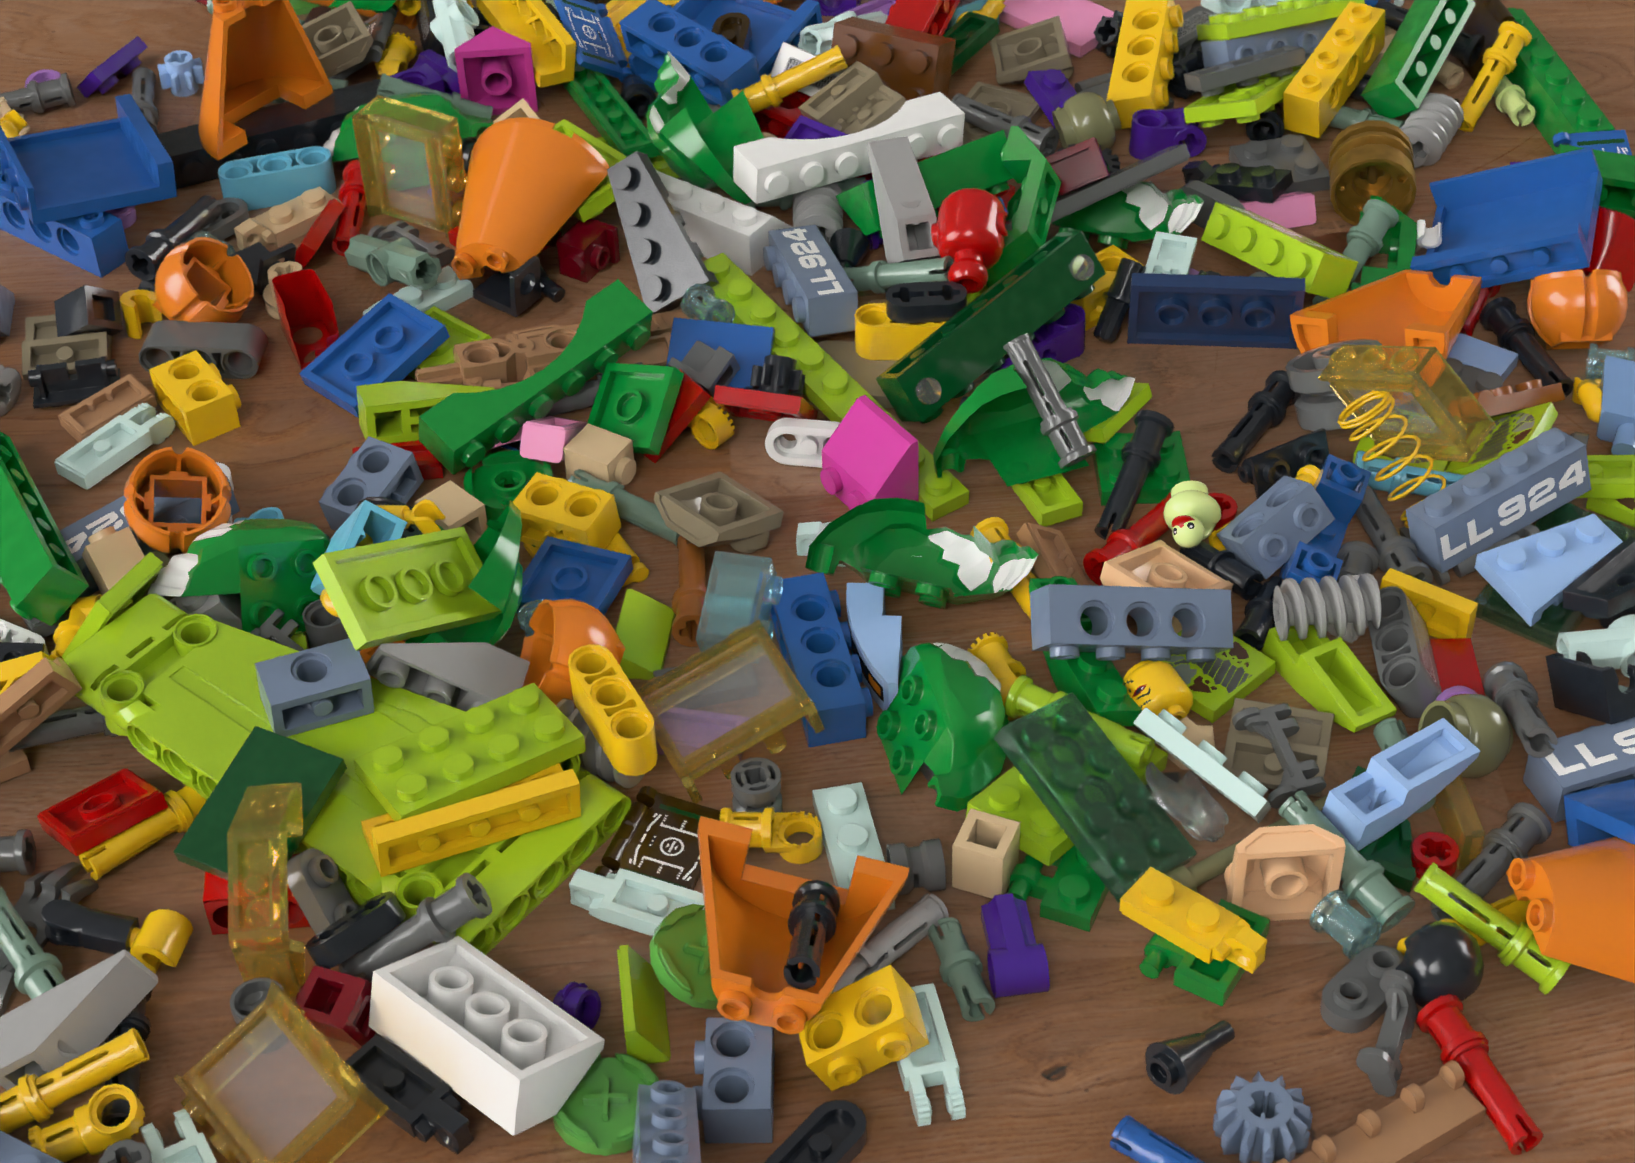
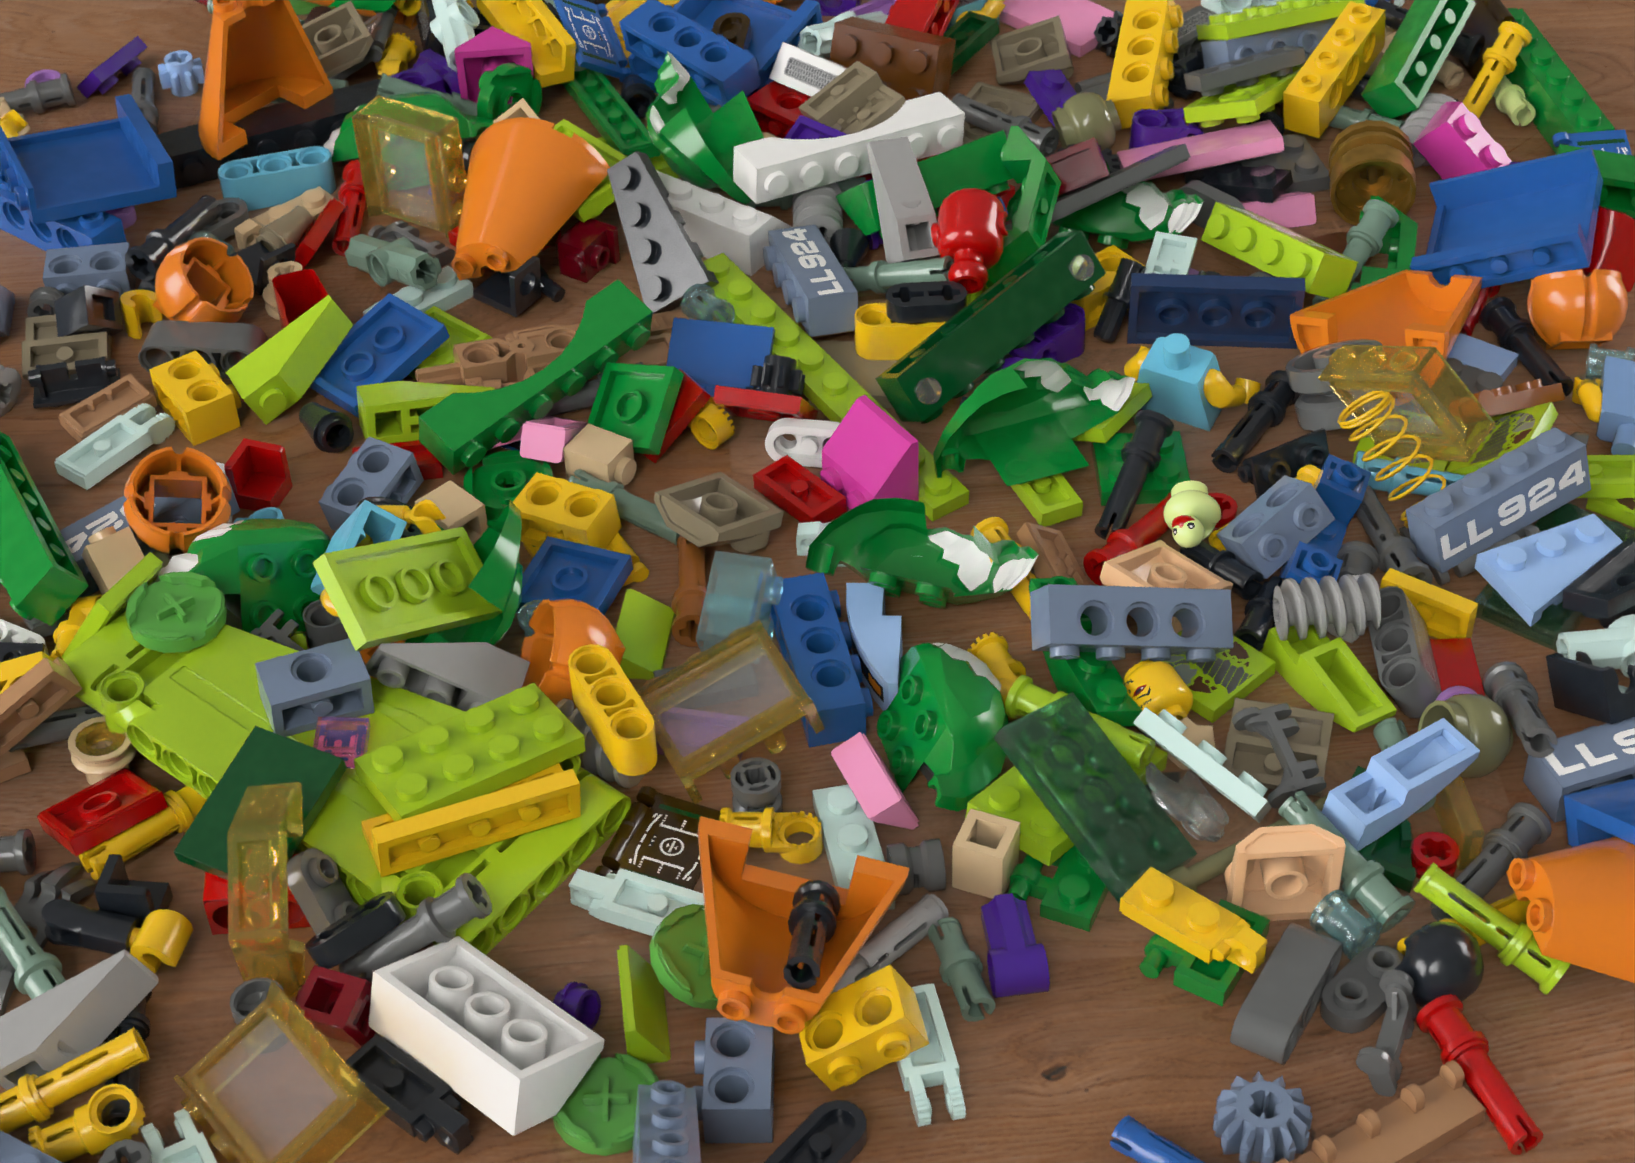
(43, 296): none -> dark grey bush
(89, 265): none -> sand blue brick
(99, 749): none -> tan piece
(129, 897): none -> black panel
(176, 612): none -> bright green tile
(258, 474): none -> red panel
(286, 229): none -> dark tan cone
(289, 362): none -> lime slope
(327, 427): none -> black cone
(343, 737): none -> clear pink tile
(504, 82): none -> green plate
(708, 366): dark grey panel -> none
(771, 89): yellow pin -> none
(799, 491): none -> red plate
(873, 783): none -> bright pink slope
(1053, 425): dark grey pin -> none
(1178, 1060): black cone -> none
(1186, 381): none -> medium azure torso
(1214, 147): none -> bright pink tile
(1286, 993): none -> dark grey beam
(1428, 237): white hand -> none
(1458, 143): none -> dark pink slope

